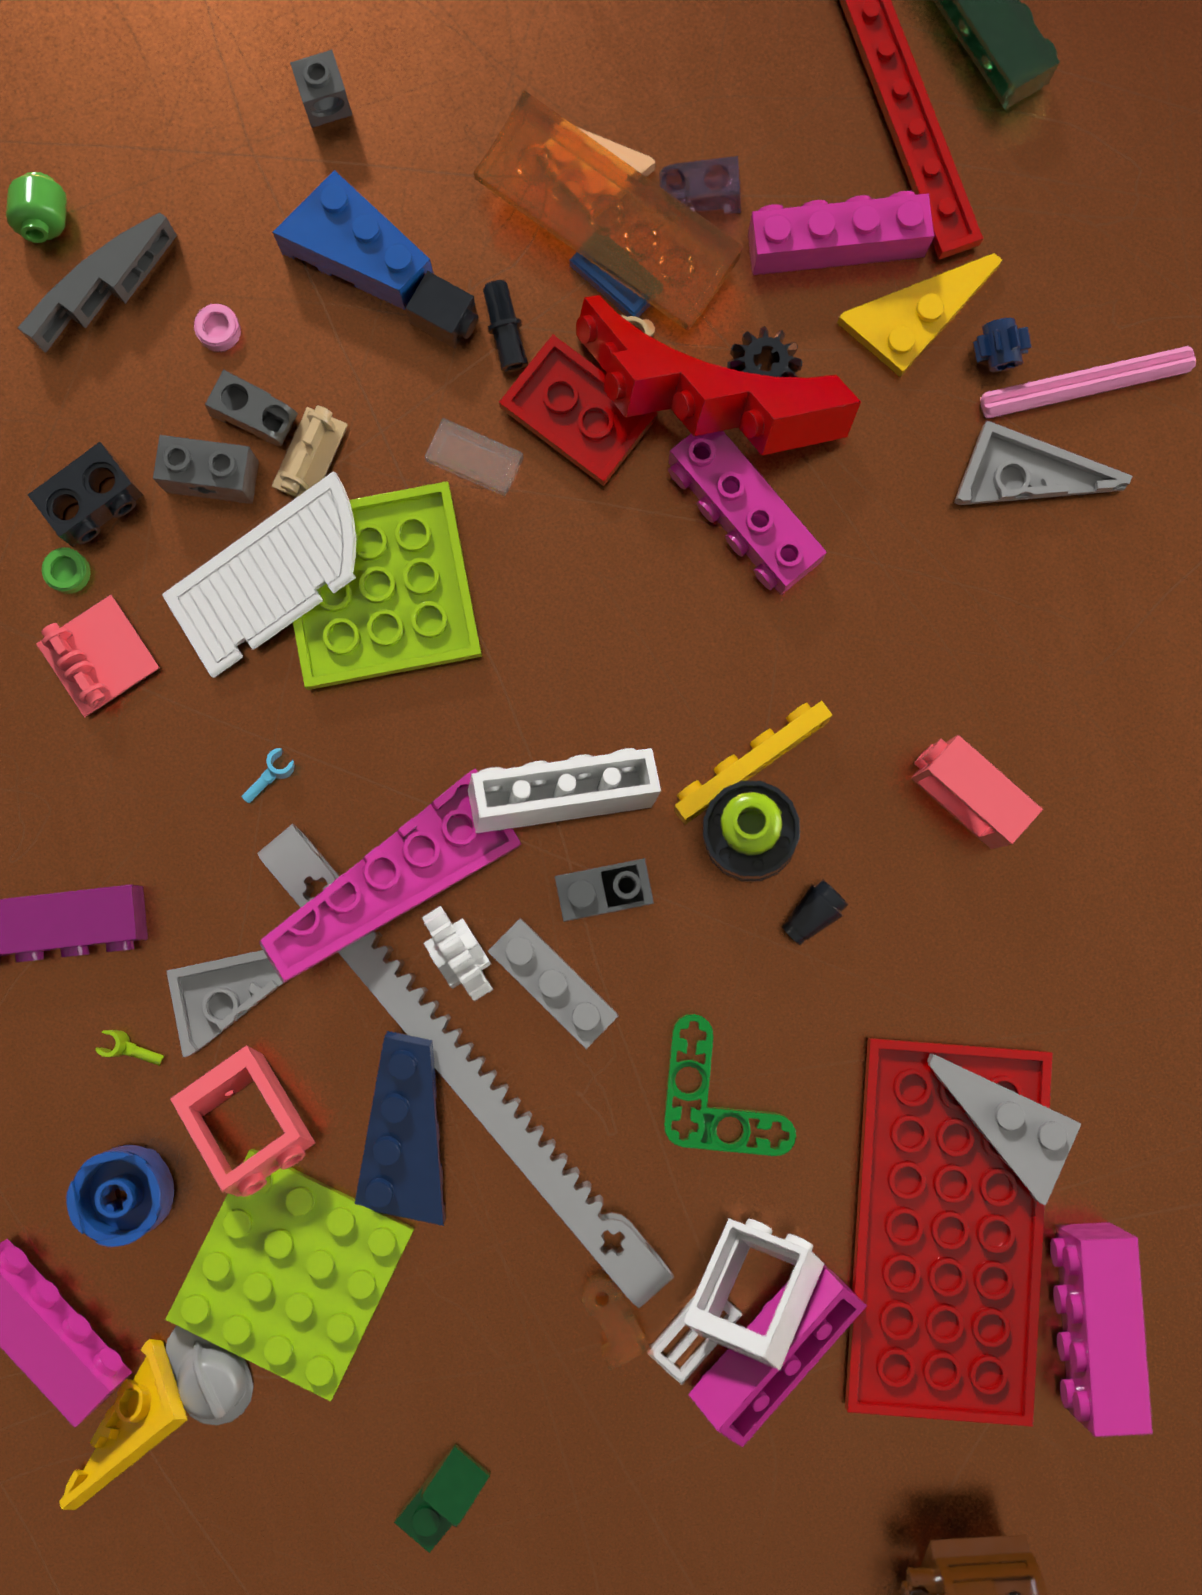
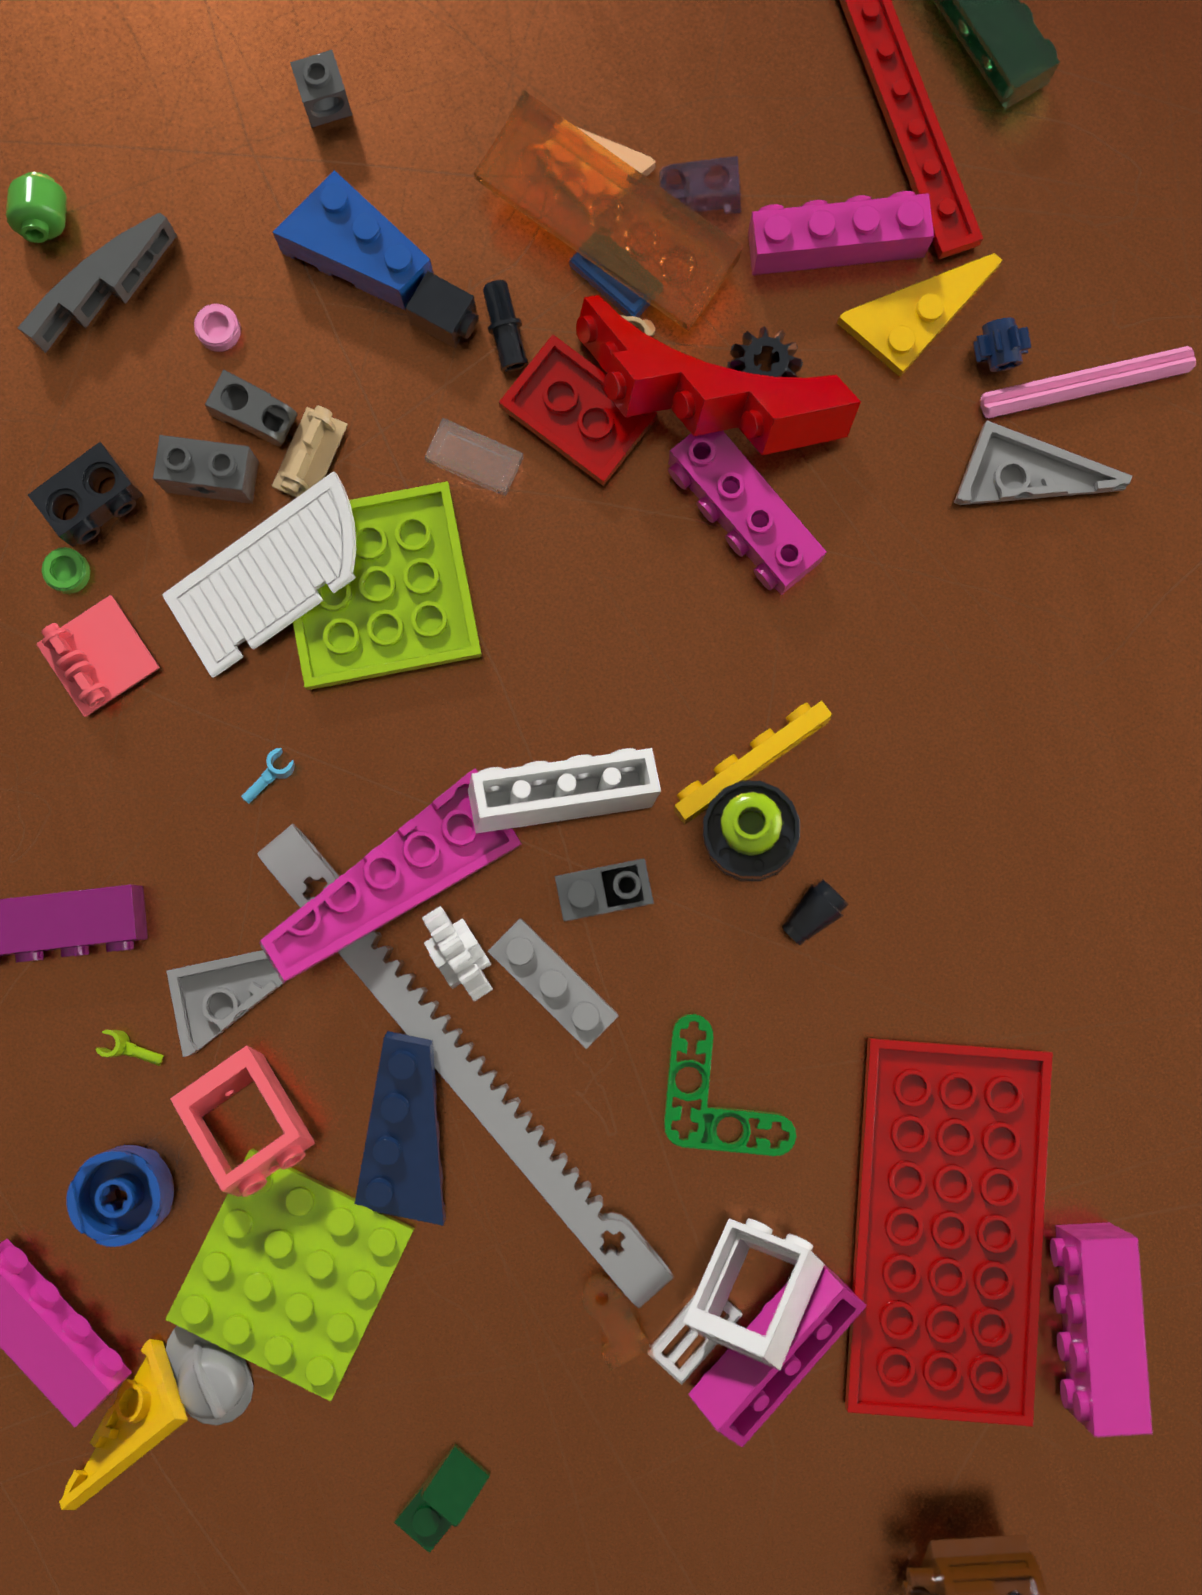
(975, 792): coral window -> none
(1023, 1132): light grey wing -> none

